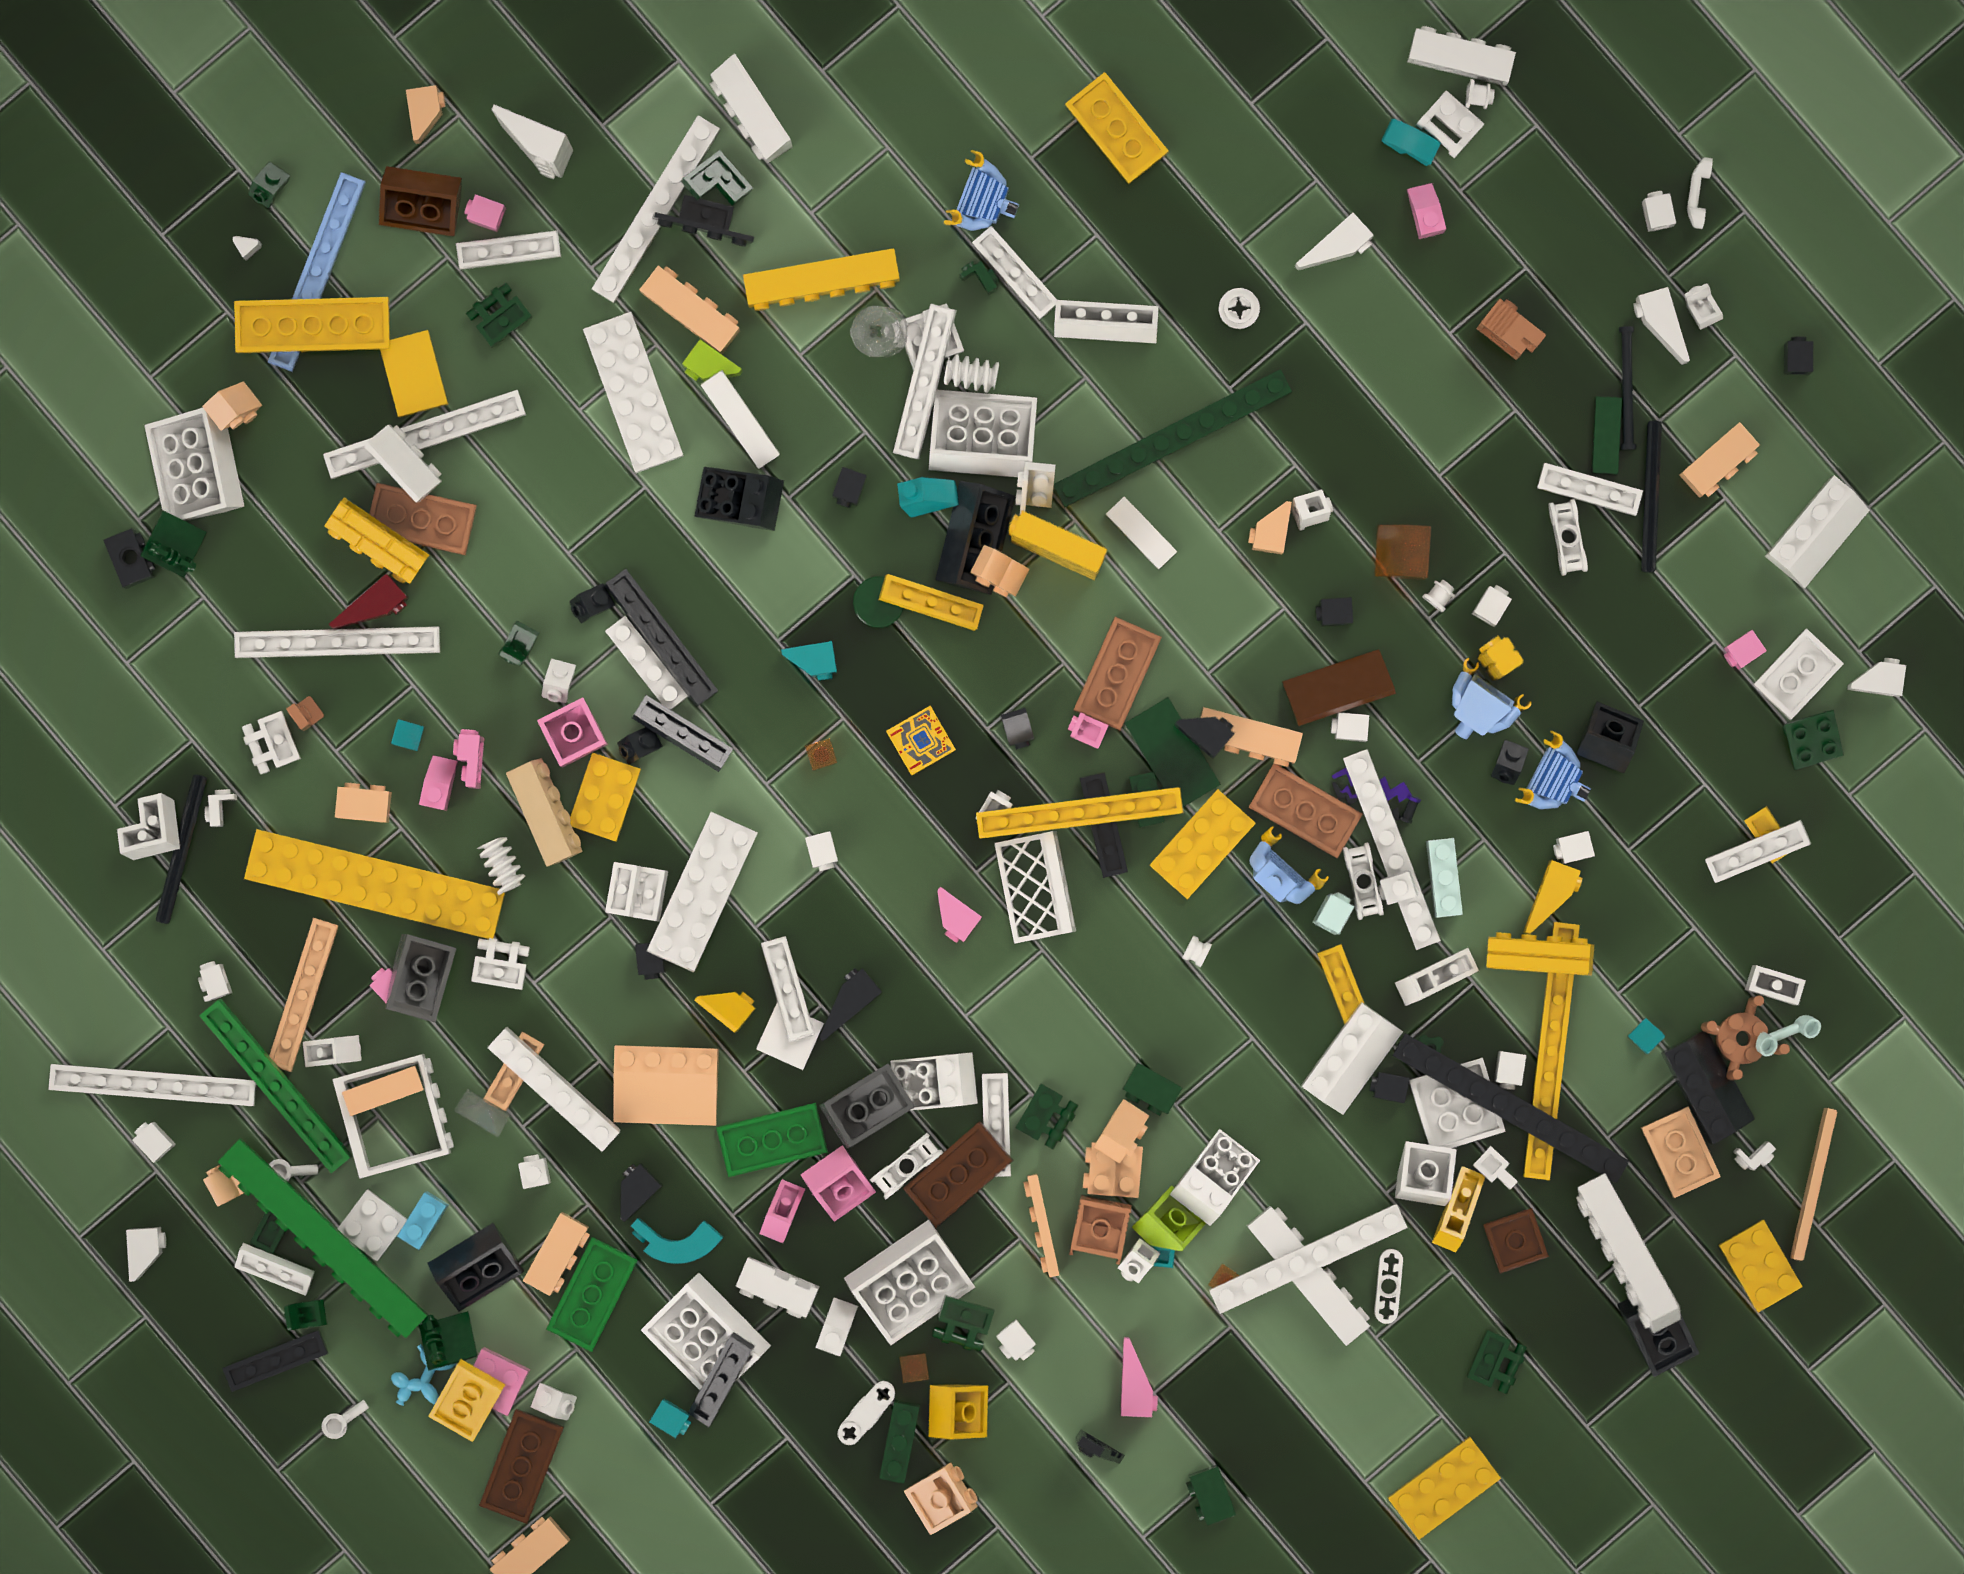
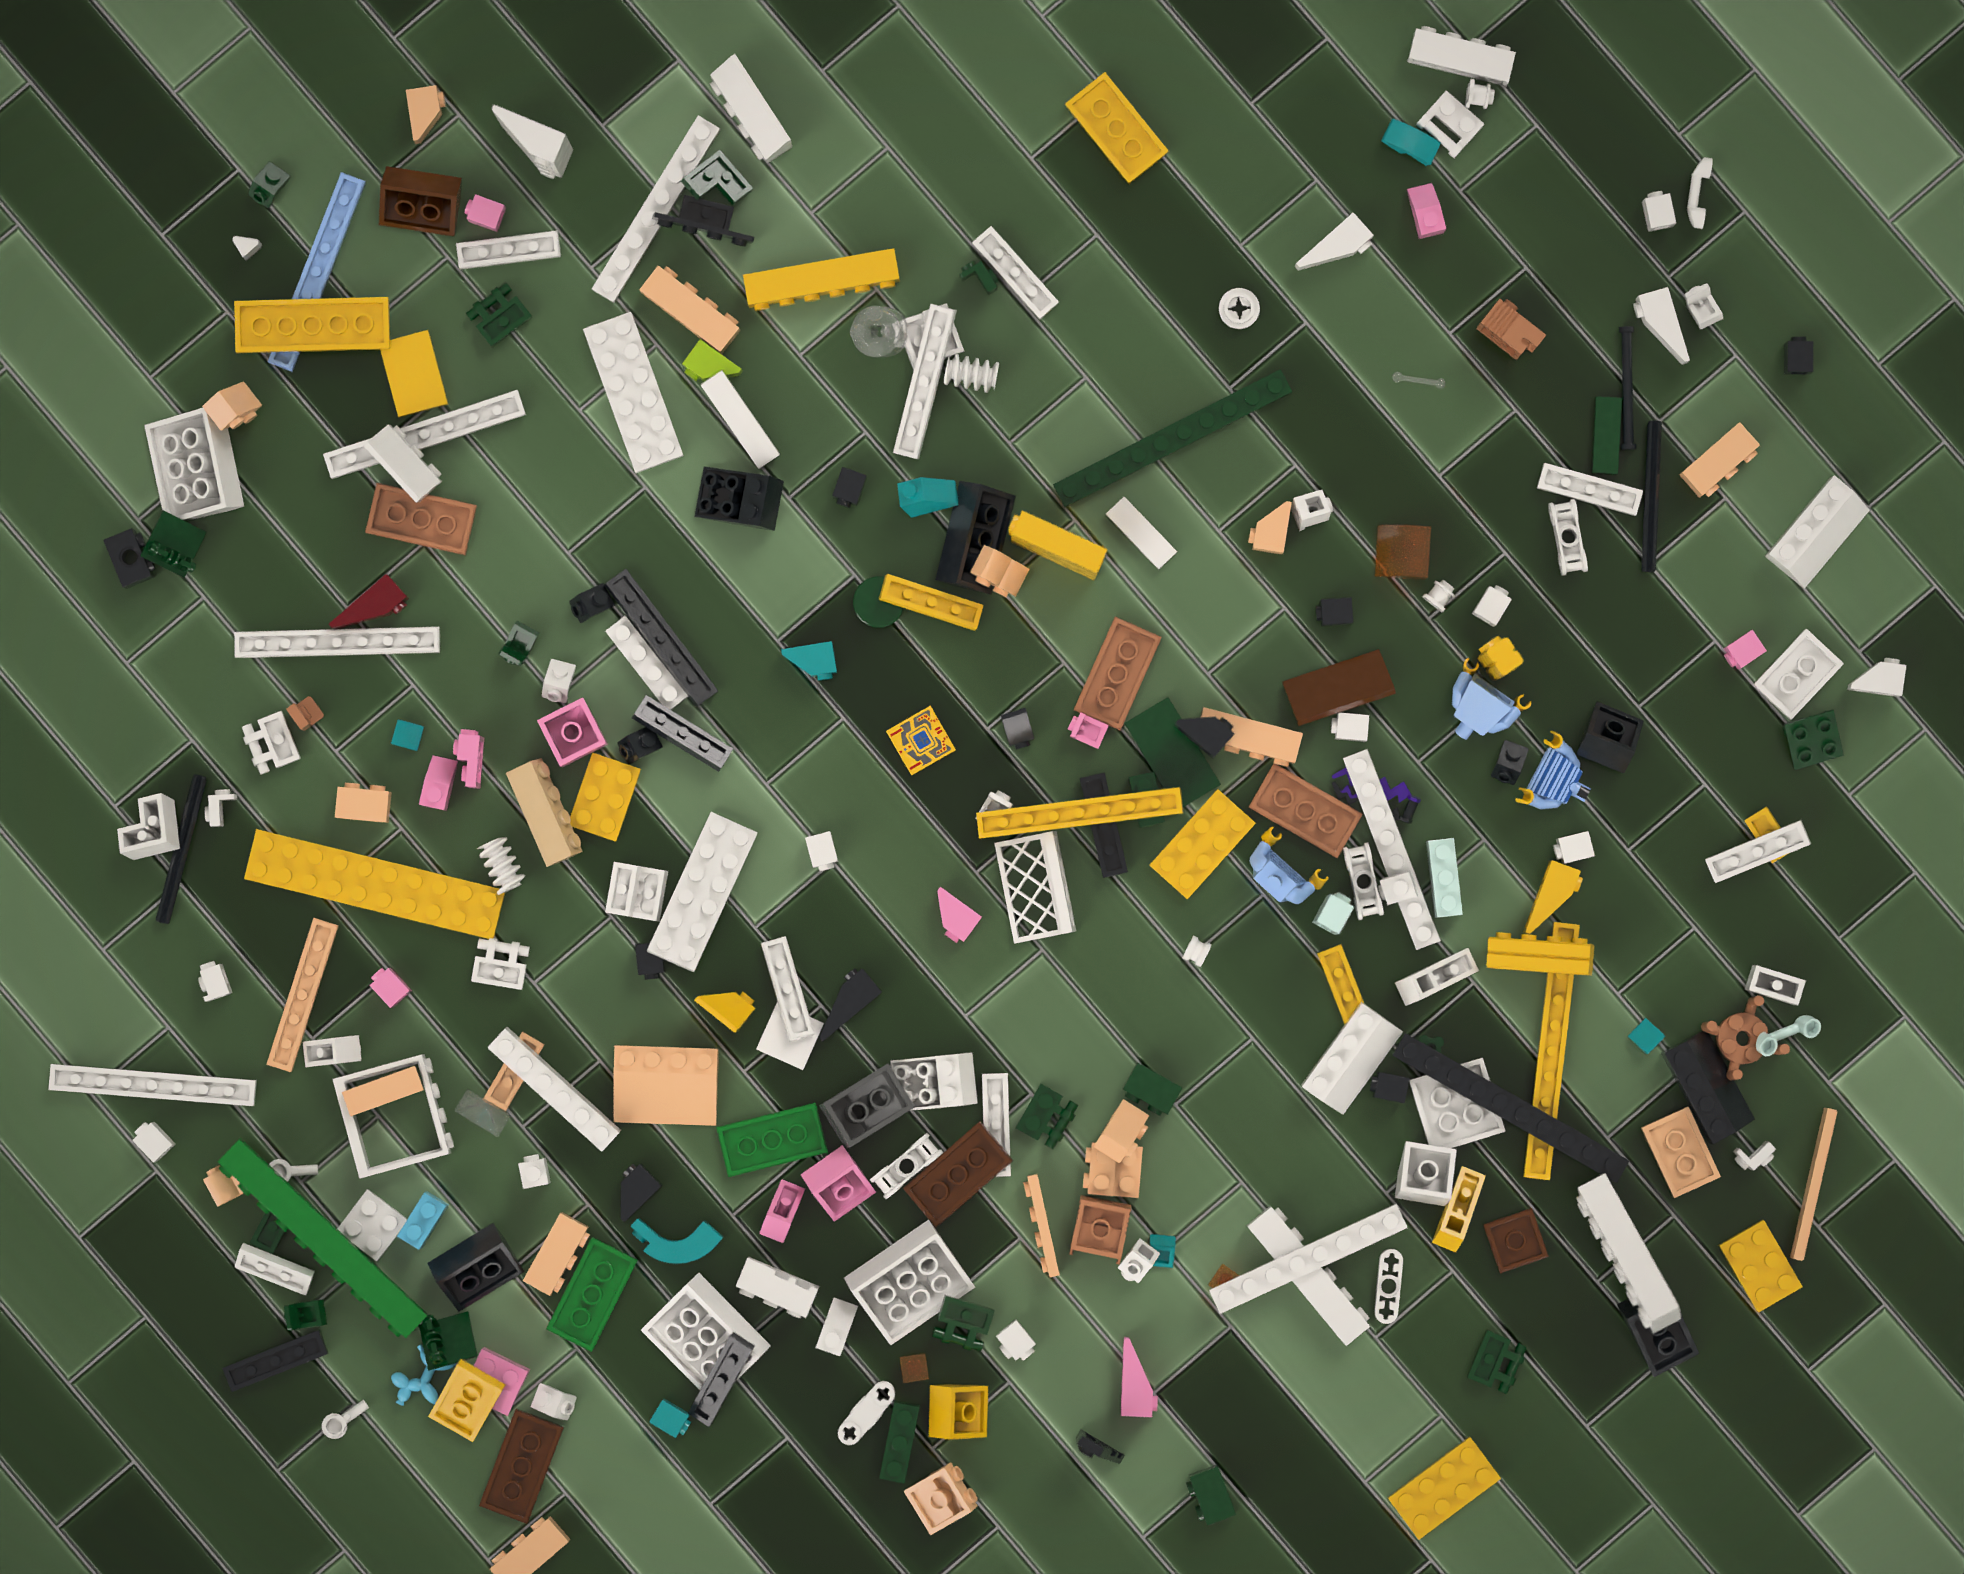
(143, 1249): white slope -> none
(275, 1085): green plate -> none
(376, 540): yellow brick -> none
(419, 977): dark grey slope -> none
(821, 754): clear orange plate -> none
(982, 197): torso -> none
(982, 433): white slope -> none
(1036, 485): white bracket -> none
(1106, 321): white brick -> none
(1168, 1223): lime slope -> none
(1214, 1177): white slope -> none
(1397, 377): none -> clear hinge
(1493, 1166): white plate -> none
(1509, 1069): white brick -> none

